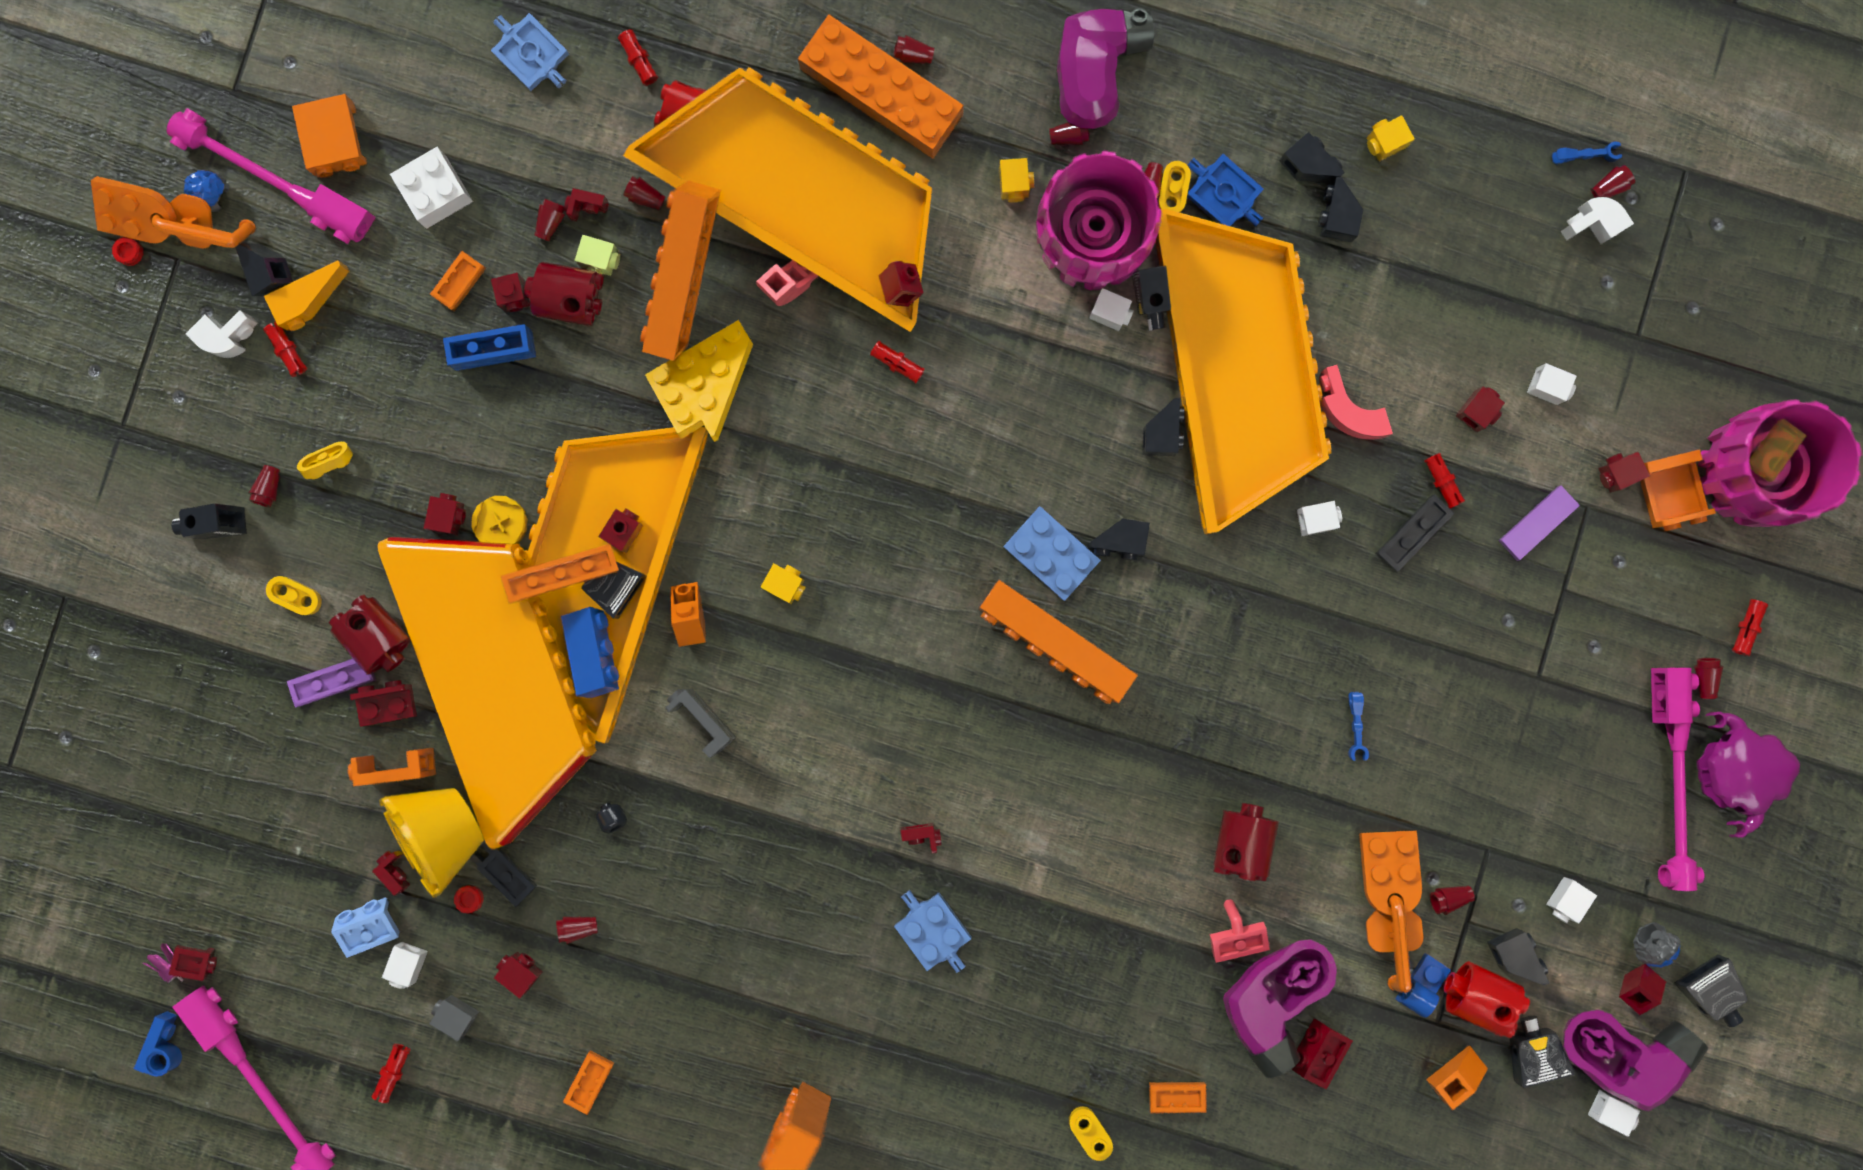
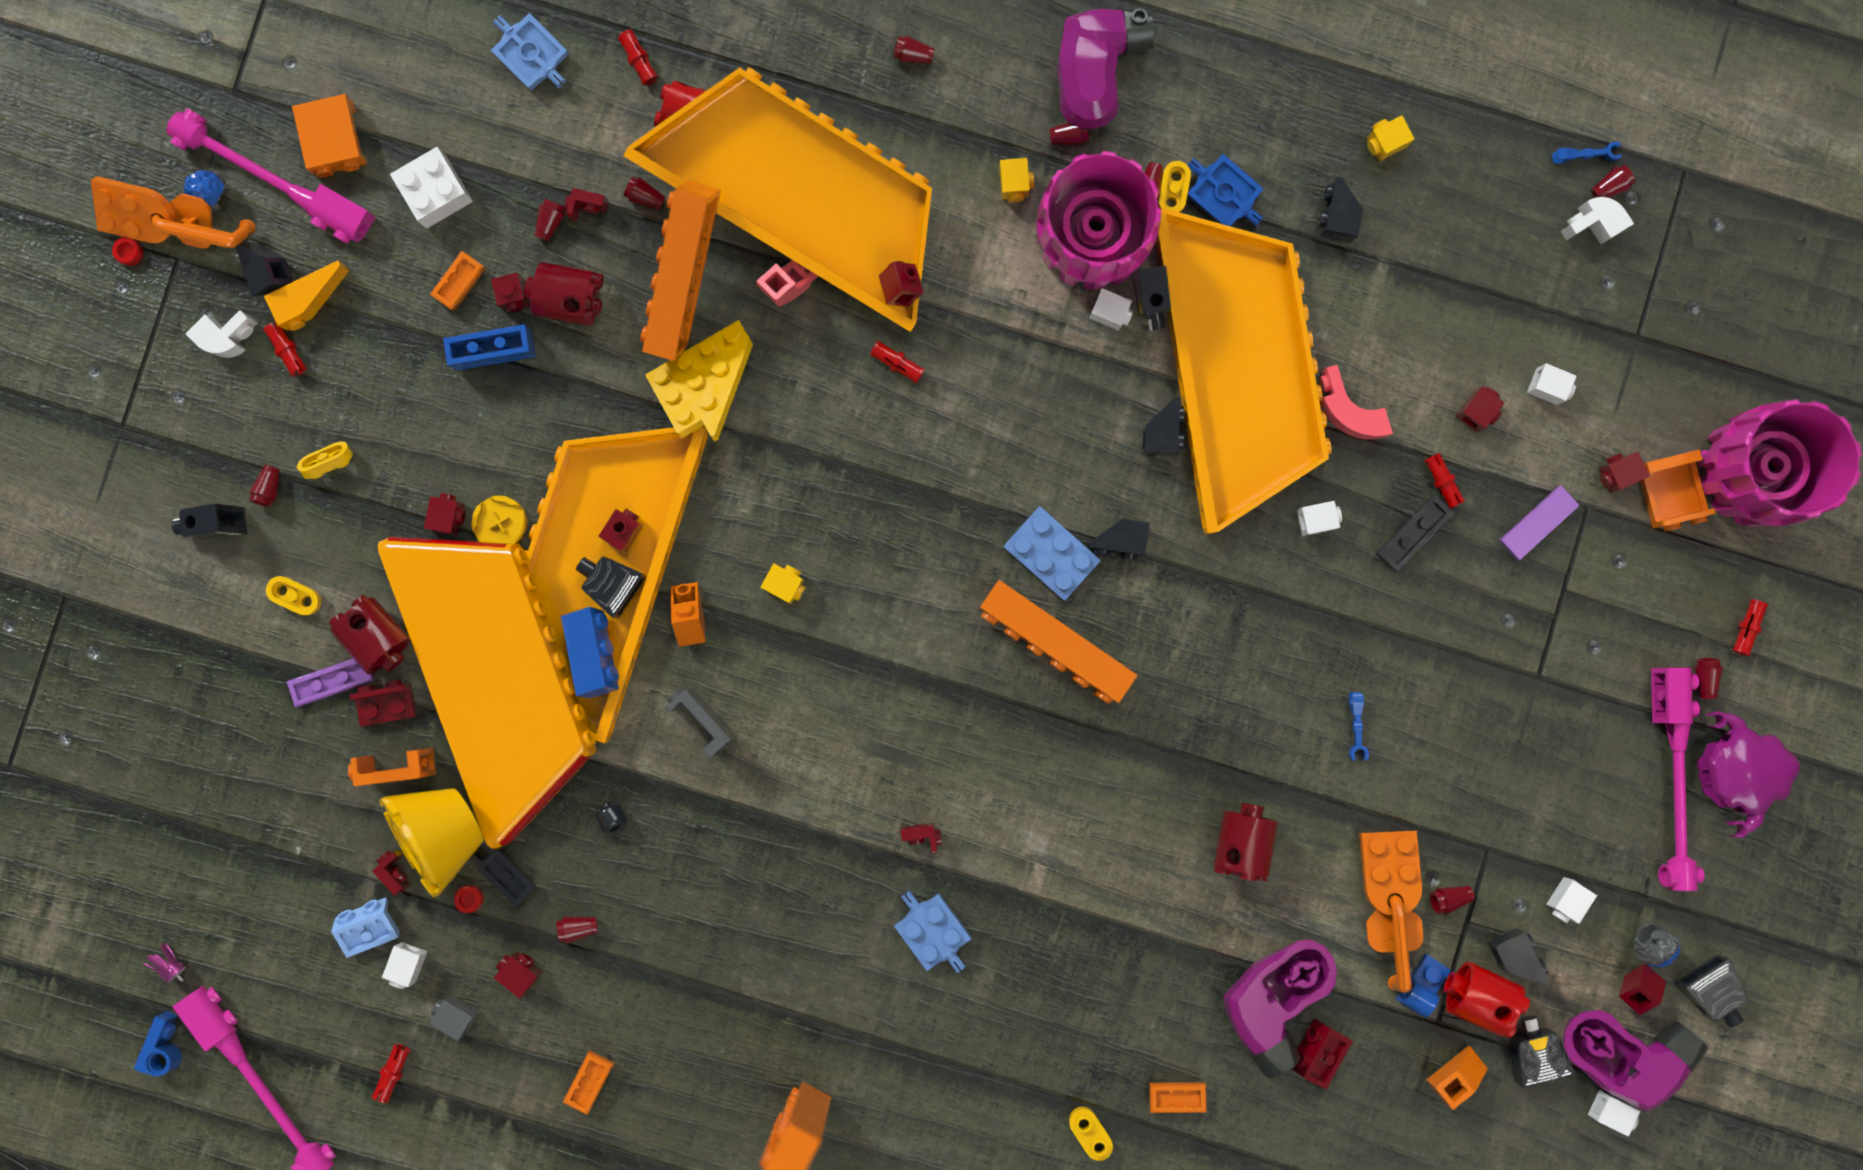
(192, 963): dark red bracket -> none
(559, 573): orange plate -> none
(597, 255): yellowish green brick -> none
(880, 86): orange brick -> none
(1240, 939): coral plate -> none
(1311, 162): black slope -> none
(1776, 450): clear yellow tile -> none

